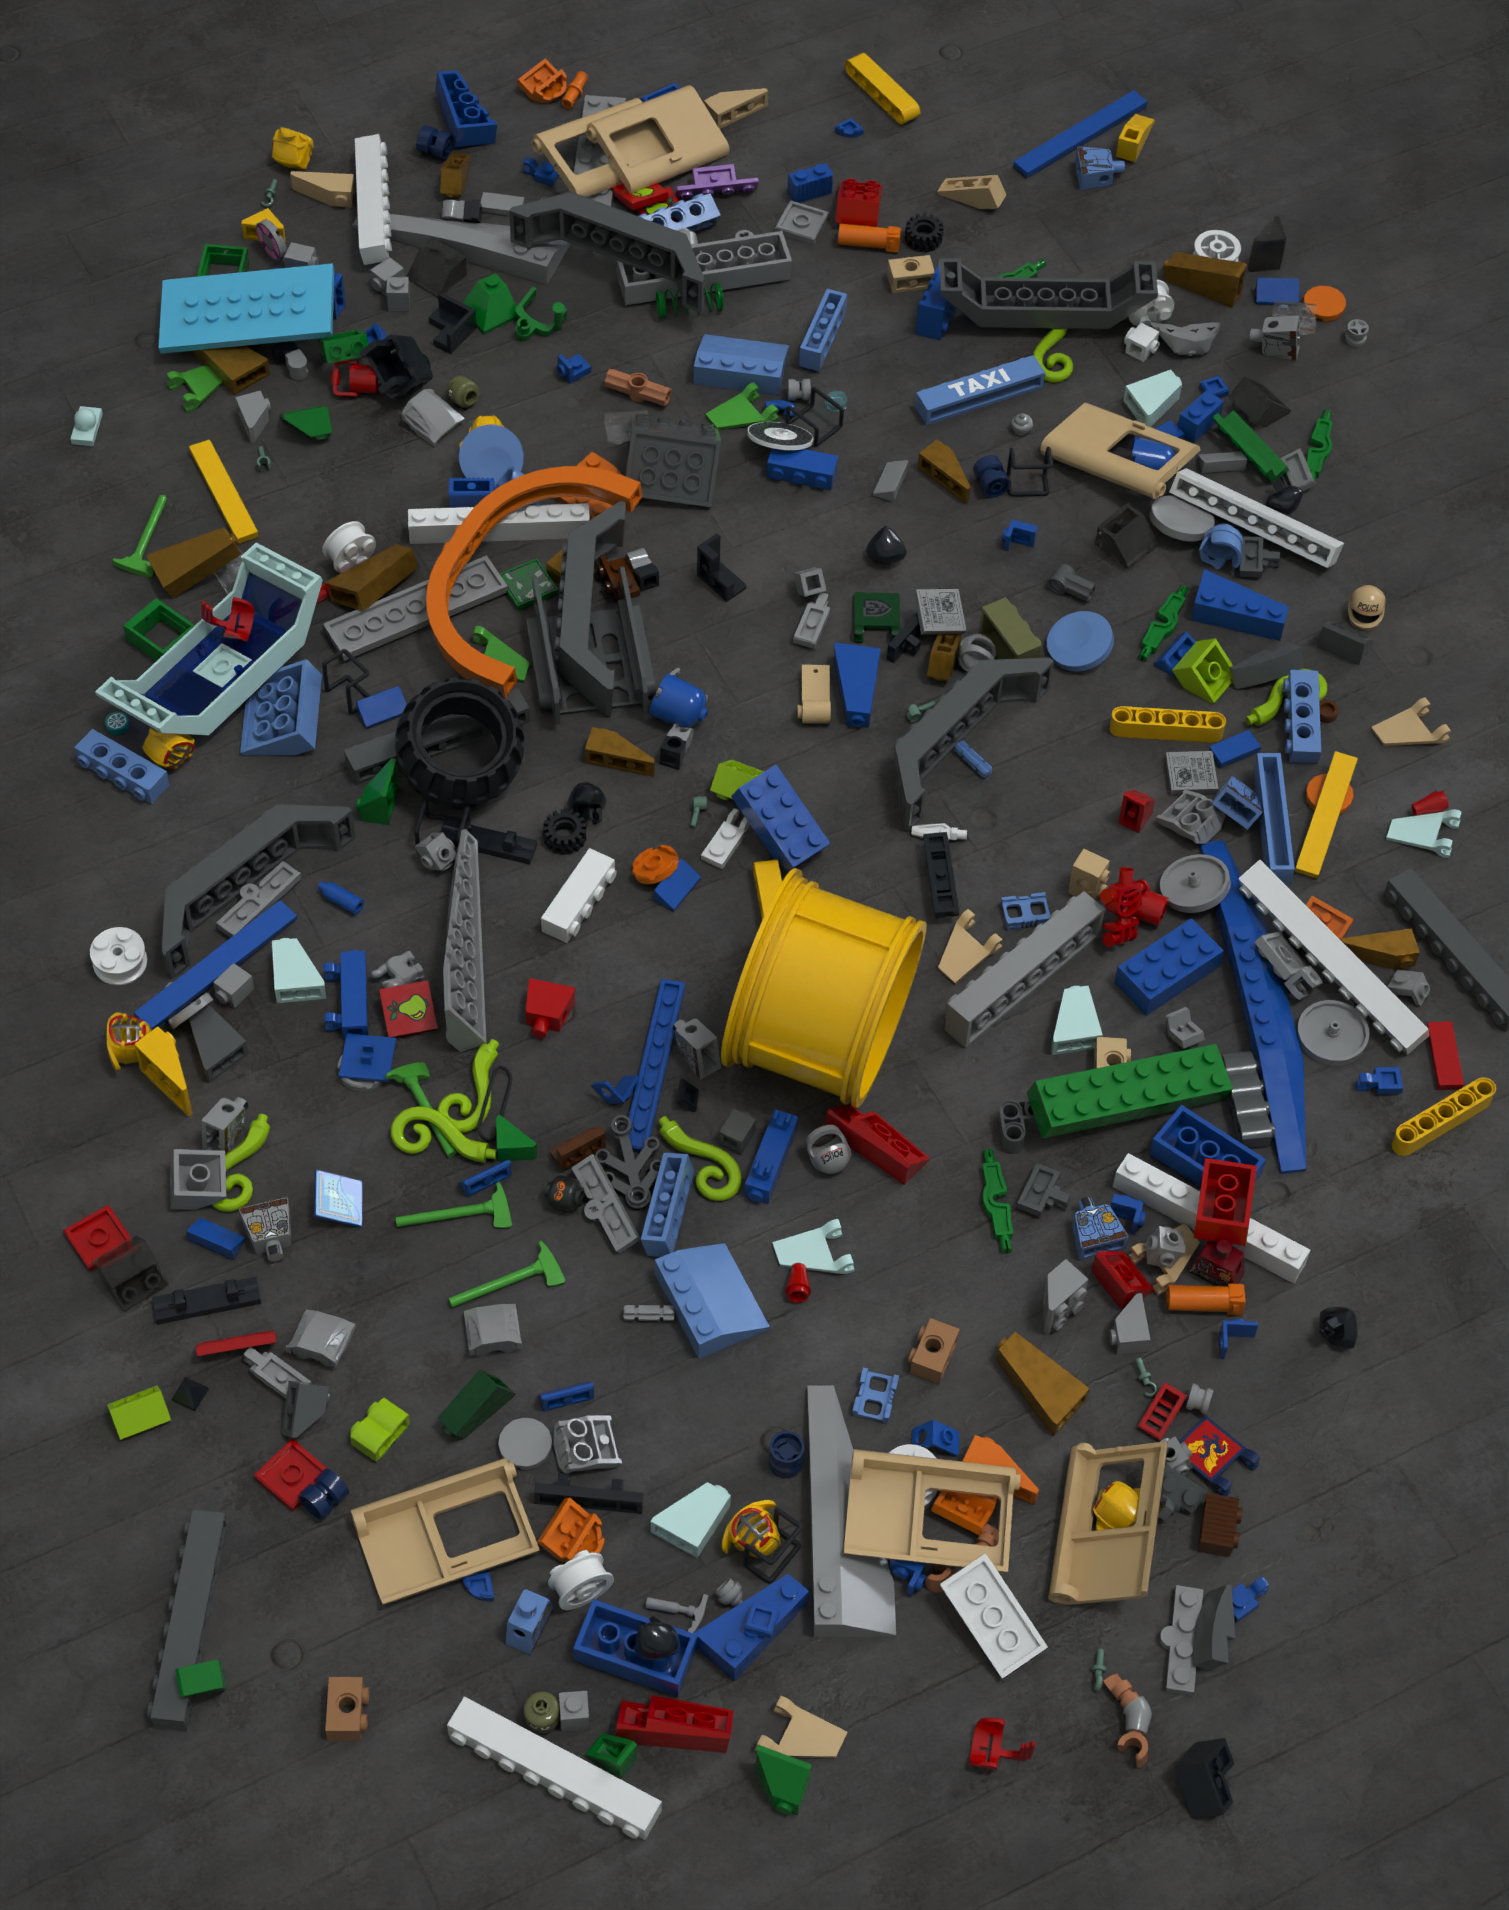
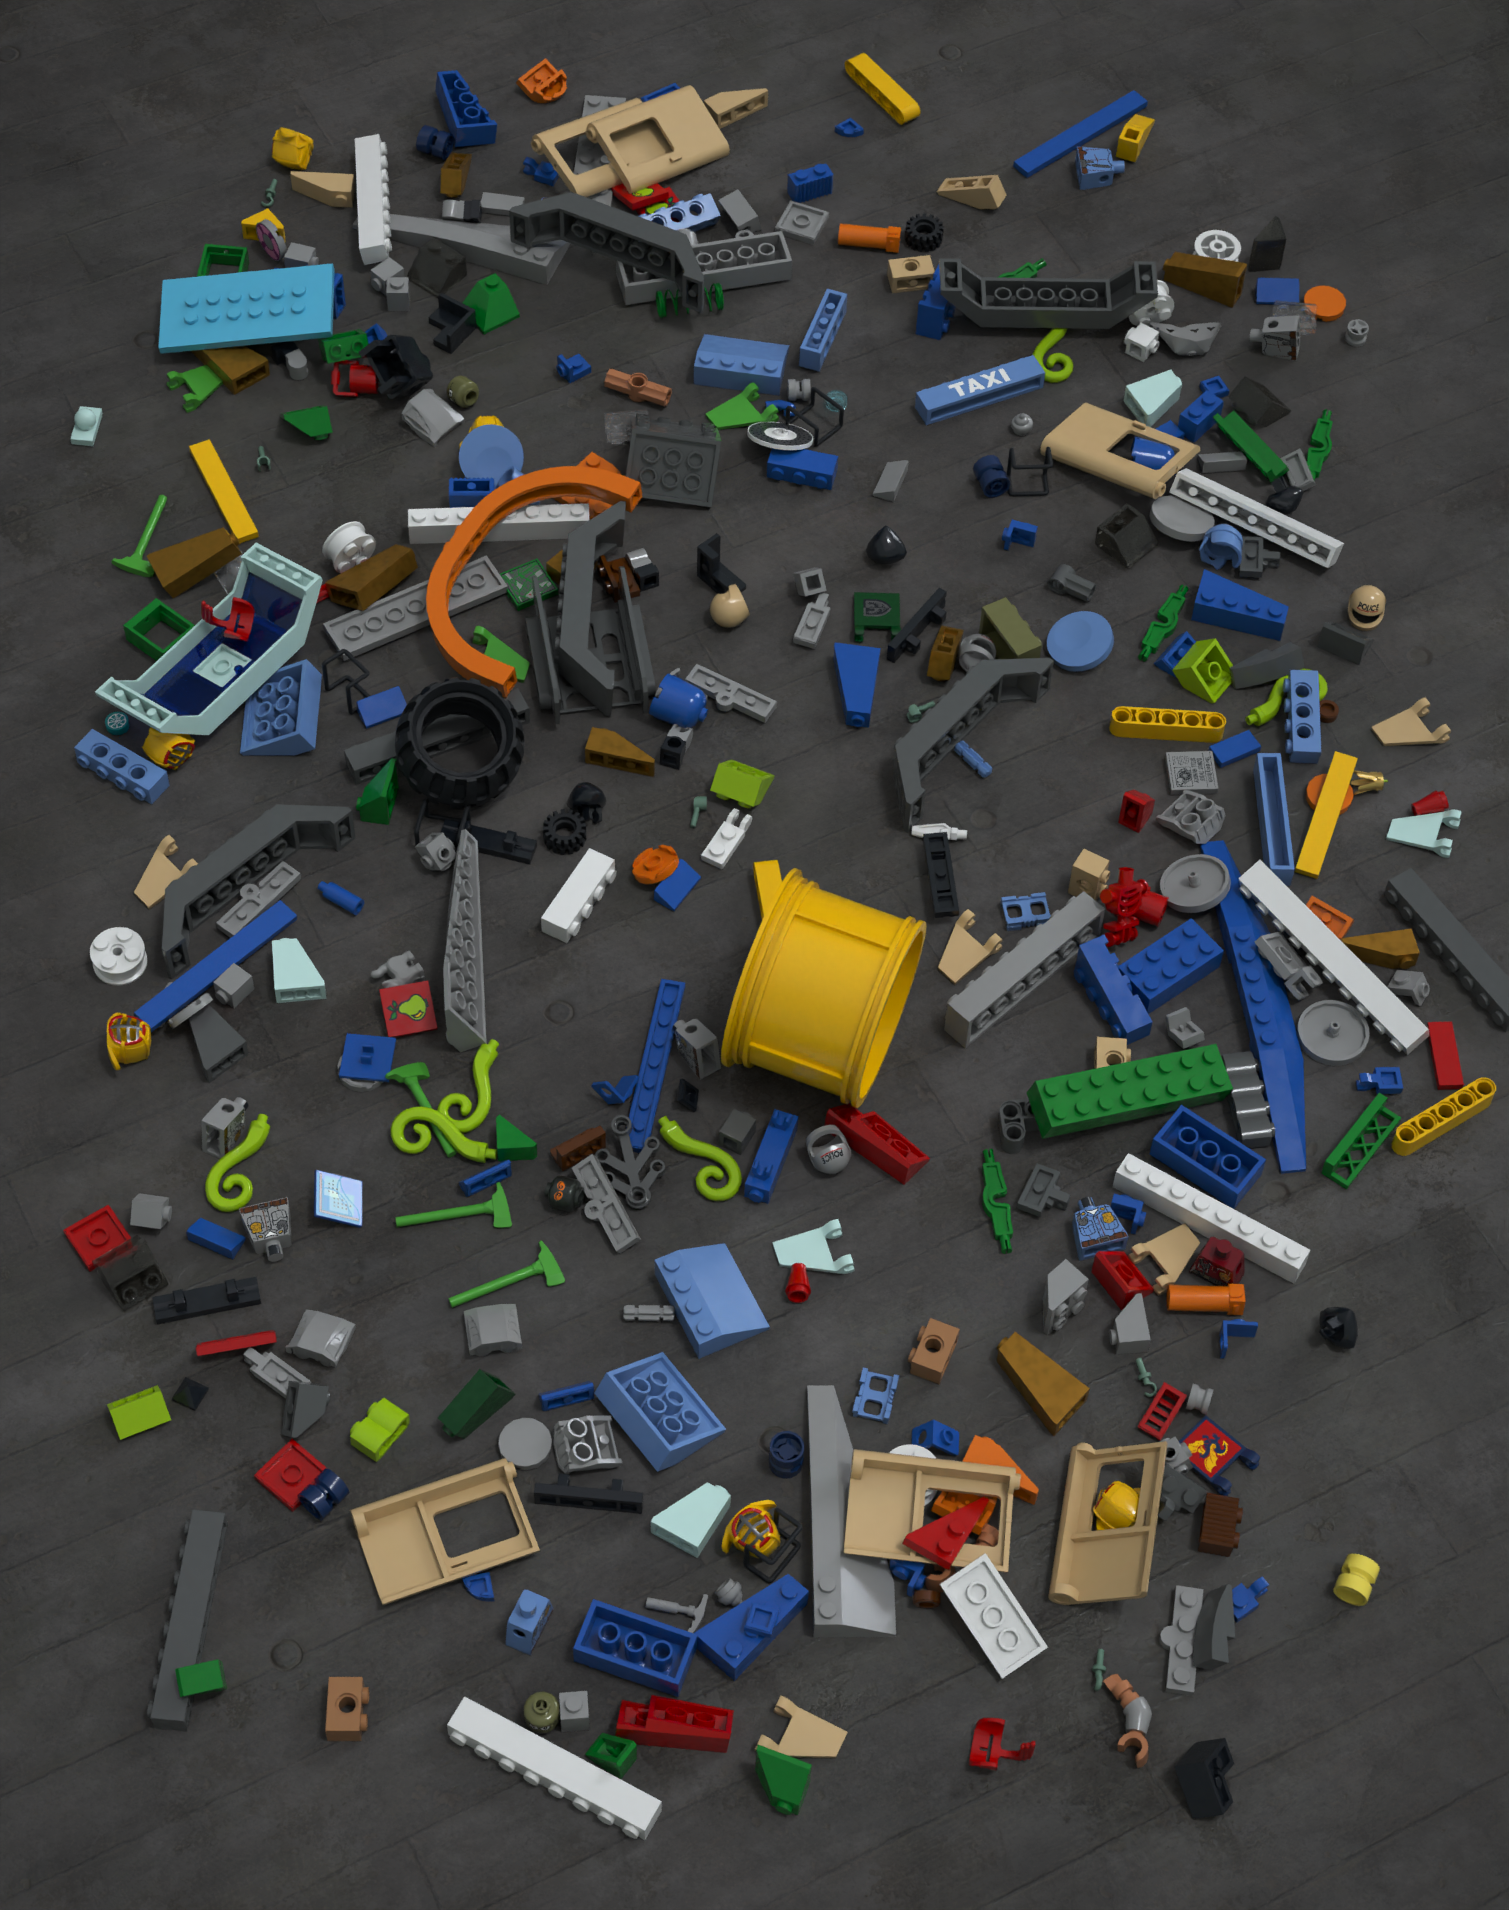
(150, 1211): none -> light grey brick
(160, 874): none -> tan flag
(161, 1064): yellow slope -> none
(197, 1178): light grey slope -> none
(253, 413): light grey slope -> none
(353, 993): blue brick -> none
(486, 1101): black piece -> none
(527, 326): green piece -> none
(548, 1006): red torso -> none
(572, 1532): orange slope -> none
(574, 90): orange pin -> none
(580, 1580): white wheel -> none
(656, 1640): black piece -> none
(658, 1410): none -> medium blue slope
(667, 1204): medium blue brick -> none
(715, 180): medium lavender bracket -> none
(729, 608): none -> tan helmet
(731, 694): none -> light grey hinge
(740, 211): none -> light grey hinge
(780, 819): blue brick -> none
(815, 695): tan door -> none
(858, 202): red slope -> none
(926, 1599): none -> reddish brown tile
(939, 611): light grey tile -> none
(943, 467): pearl gold slope -> none
(946, 1536): none -> red wing
(1076, 1023): light aqua slope -> none
(1111, 991): none -> blue wedge
(1165, 1247): light grey brick -> none
(1225, 1201): red brick -> none
(1236, 800): medium blue torso -> none
(1354, 1135): none -> green fence
(1354, 1582): none -> light yellow wheel
(1370, 781): none -> pearl gold piece

